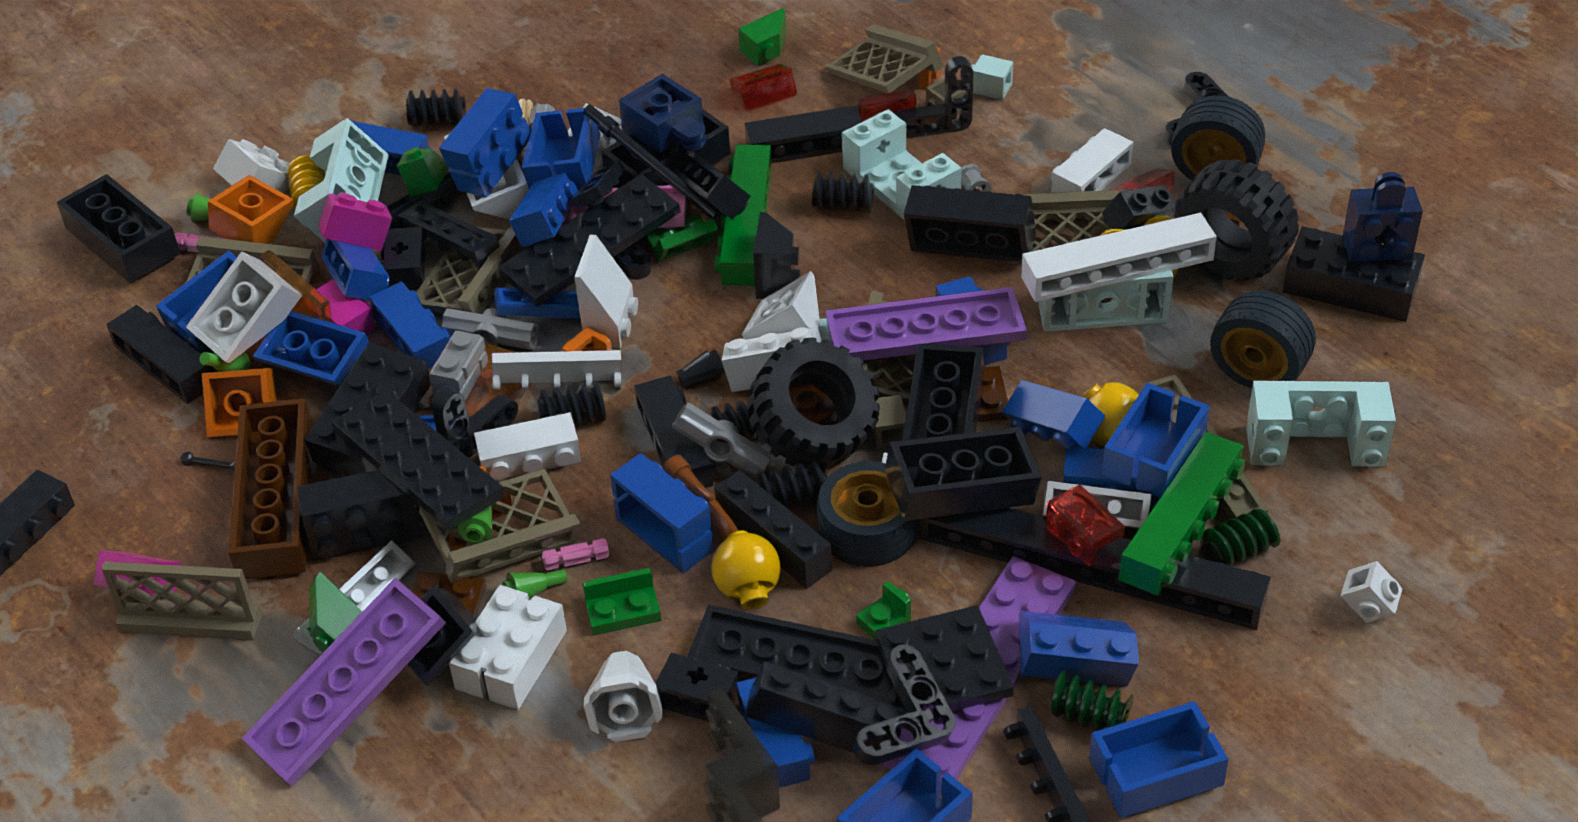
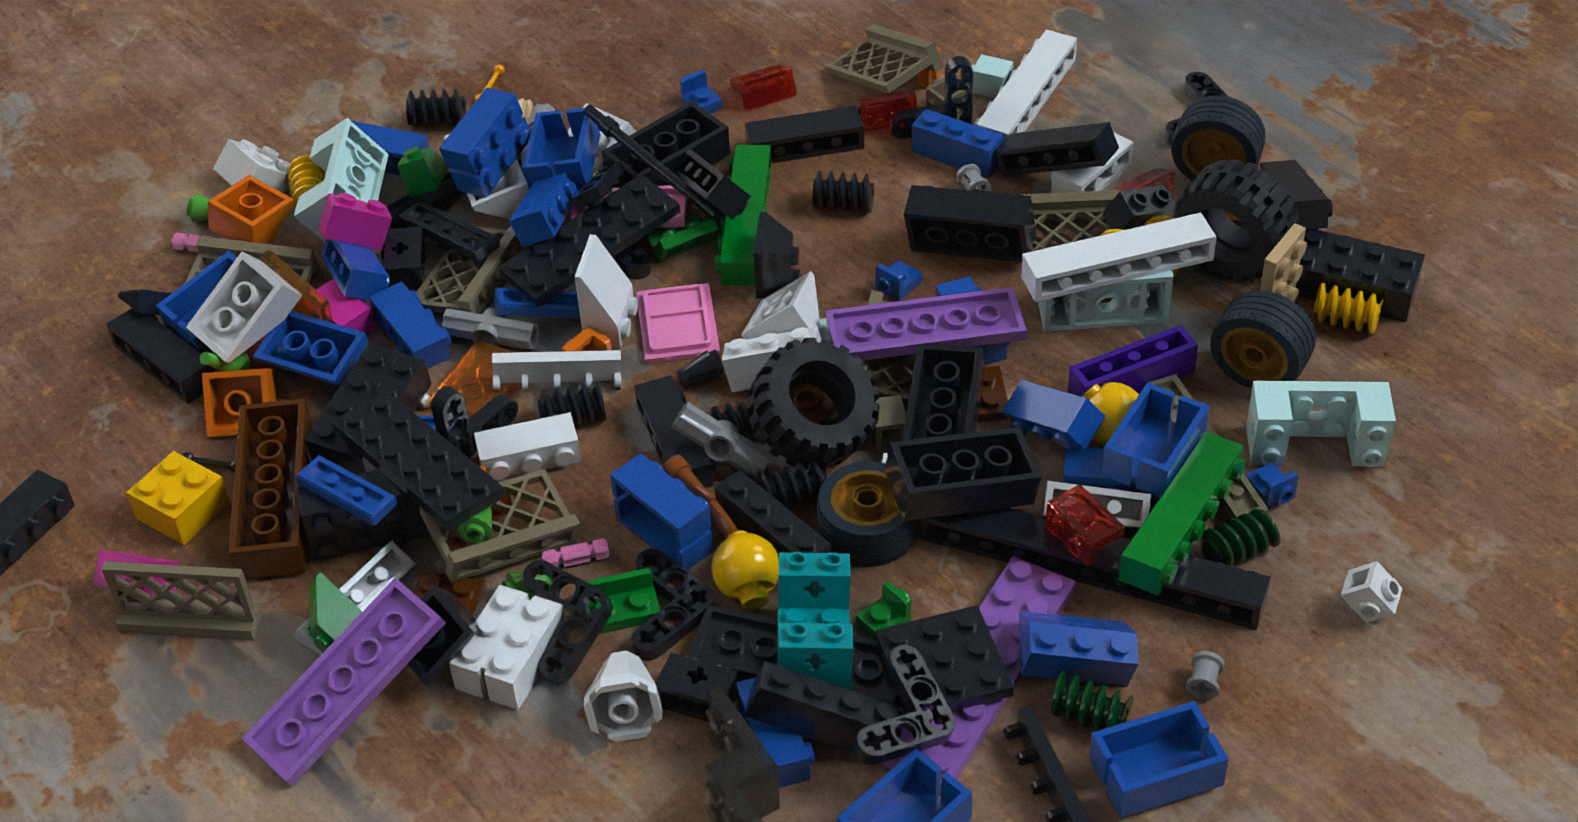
(118, 228): black brick -> none
(143, 300): none -> black slope
(178, 497): none -> yellow brick
(346, 490): none -> blue tile
(459, 363): light grey brick -> none
(498, 70): none -> light orange hinge
(577, 607): none -> black beam
(664, 115): dark blue brick -> none
(677, 322): none -> bright pink piece
(680, 605): none -> black beam
(695, 89): none -> blue bracket
(764, 37): green slope -> none
(814, 616): none -> teal plate
(880, 151): light aqua plate -> none
(897, 279): none -> blue bracket
(955, 142): none -> blue brick
(1030, 84): none -> white brick
(1057, 149): none -> black brick
(1138, 362): none -> dark purple brick
(1205, 674): none -> light grey bush
(1273, 485): none -> blue bracket
(1283, 265): none -> tan plate
(1309, 200): none -> black brick
(1347, 308): none -> yellow piece
(1385, 216): dark blue brick -> none

